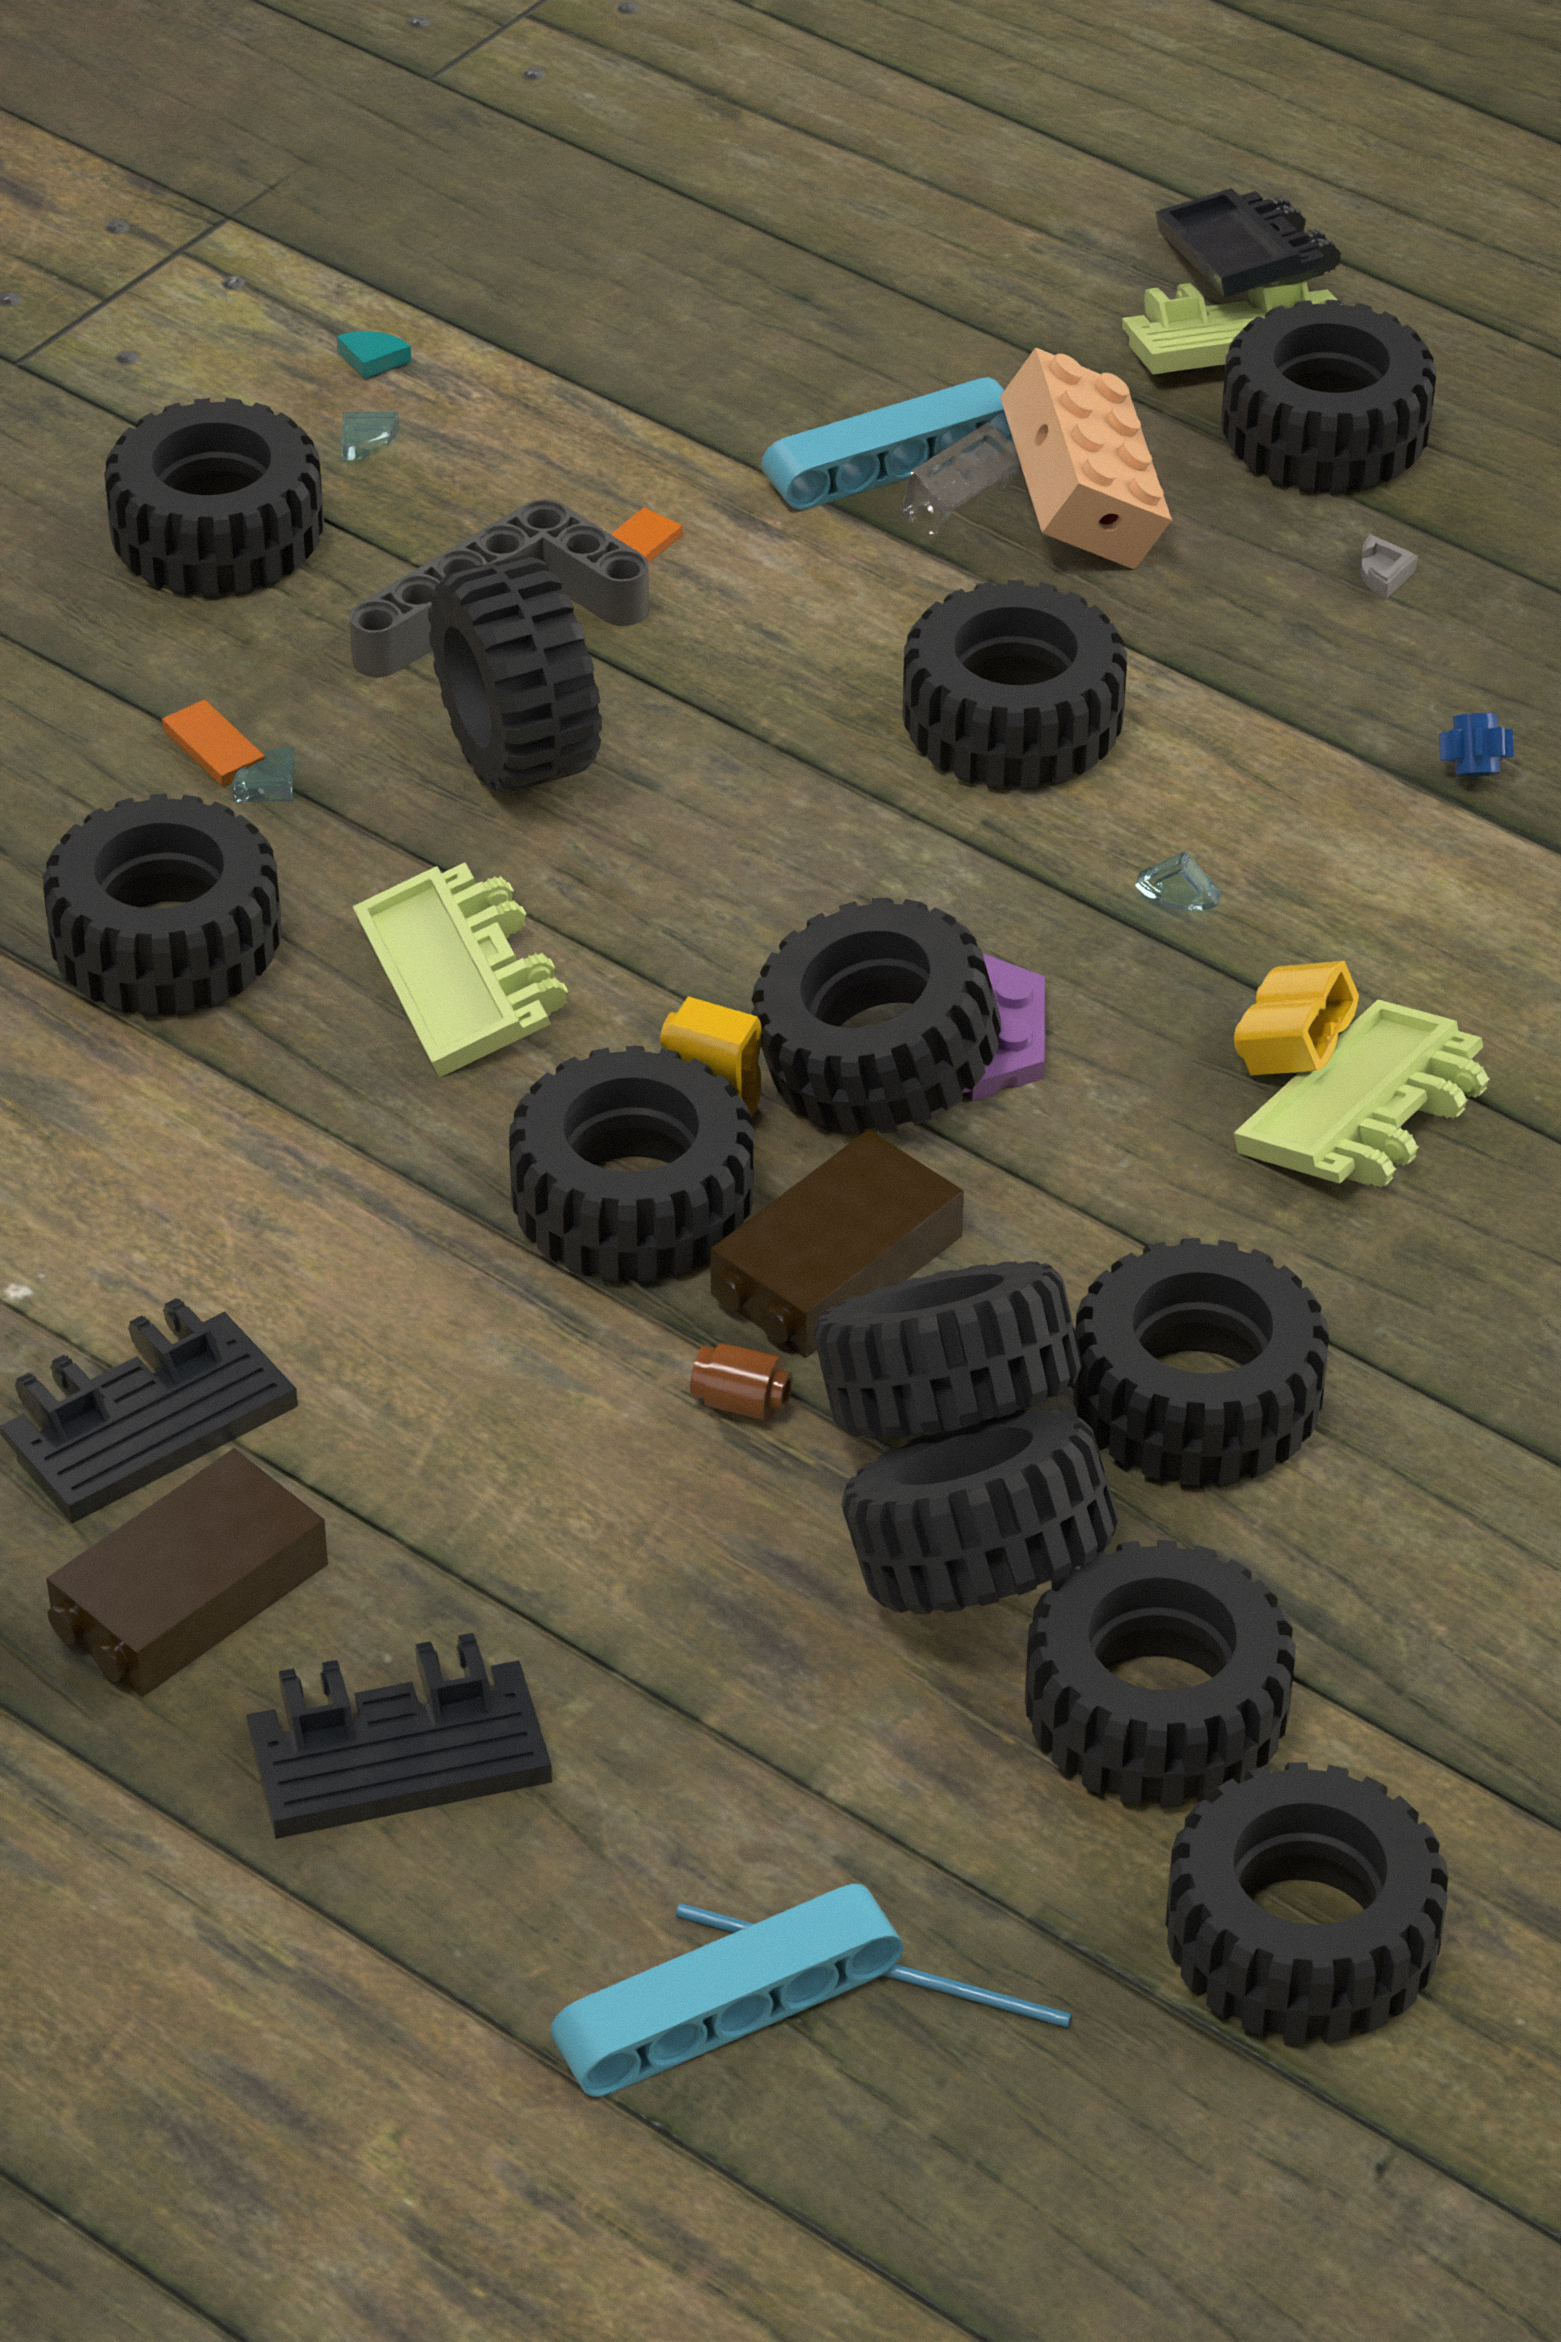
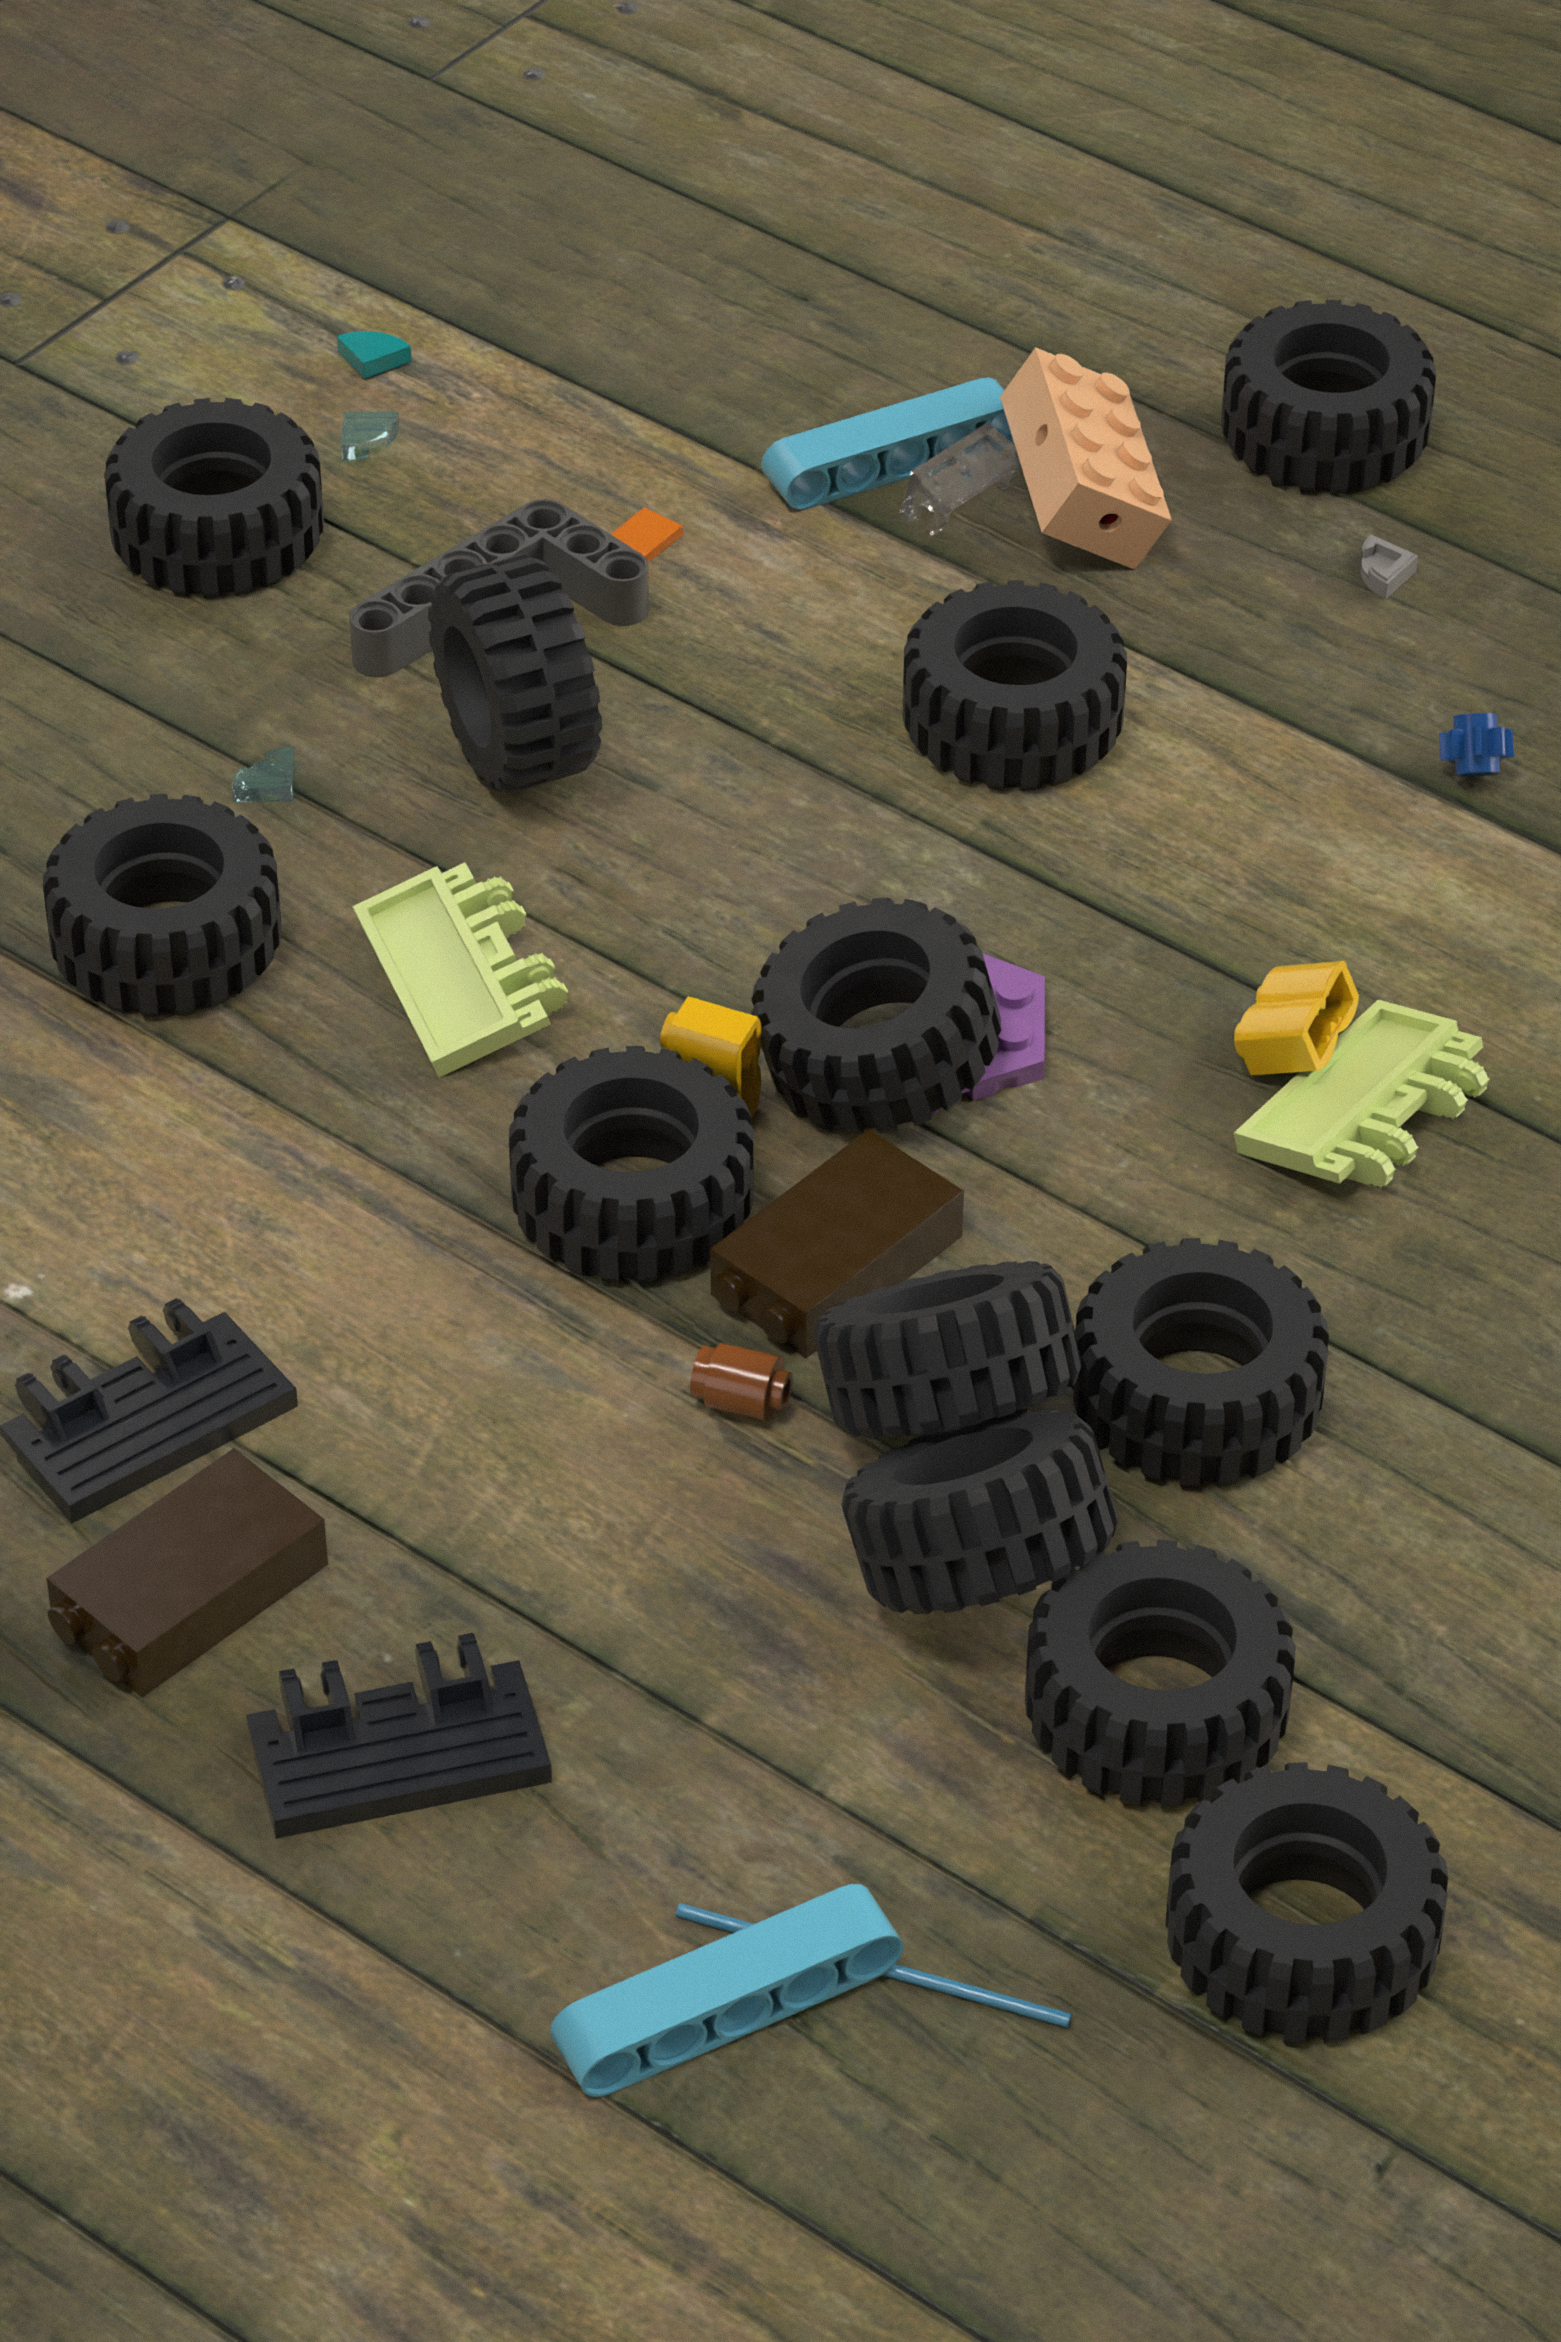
(211, 741): orange piece -> none
(1179, 884): clear light blue tile -> none
(1193, 335): yellowish green hinge -> none
(1246, 241): black hinge -> none

